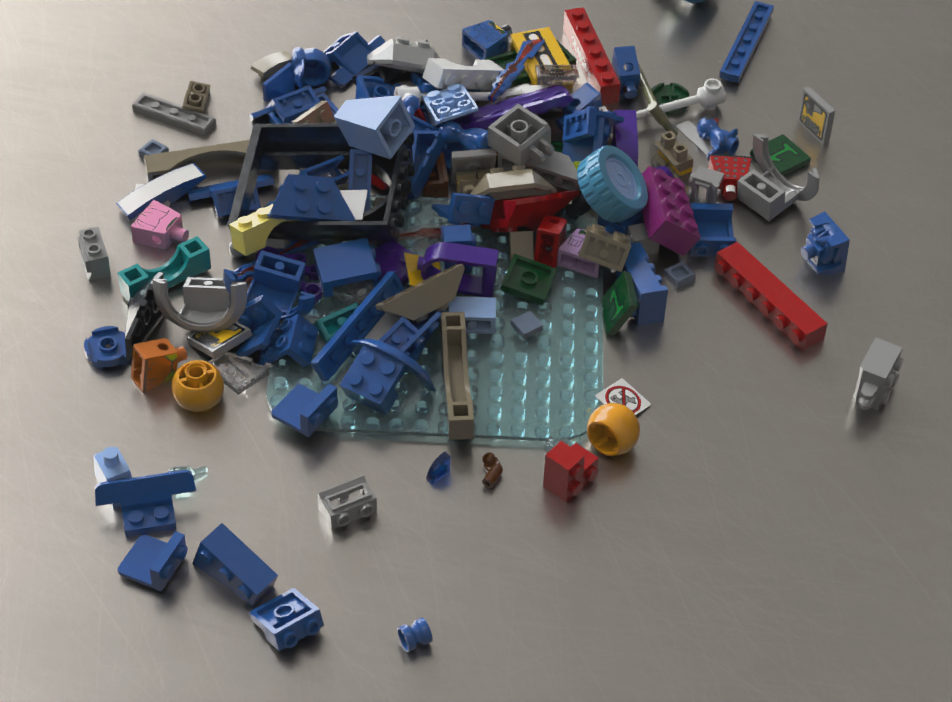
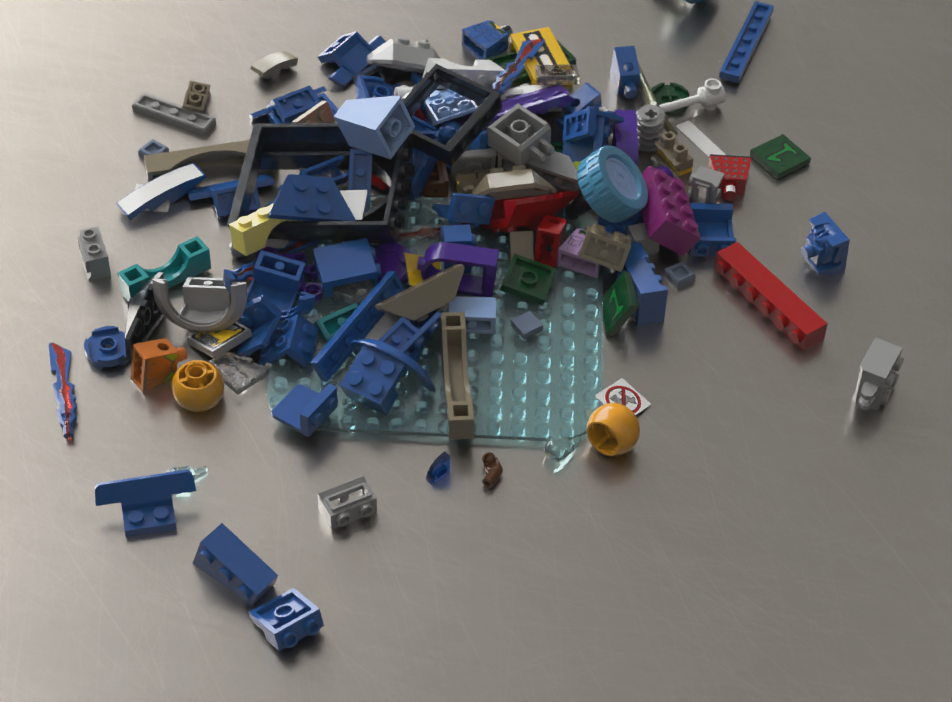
(63, 389): none -> blue sword
(111, 466): light blue torso -> none
(153, 560): blue bracket -> none
(158, 227): bright pink torso -> none
(279, 84): blue slope -> none
(310, 67): blue piece -> none
(414, 634): blue wheel -> none
(489, 108): none -> black window
(568, 469): red brick -> none
(591, 55): red brick -> none
(649, 127): none -> light grey piece
(721, 140): blue animal -> none
(771, 192): light grey piece -> none
(816, 115): tile -> none

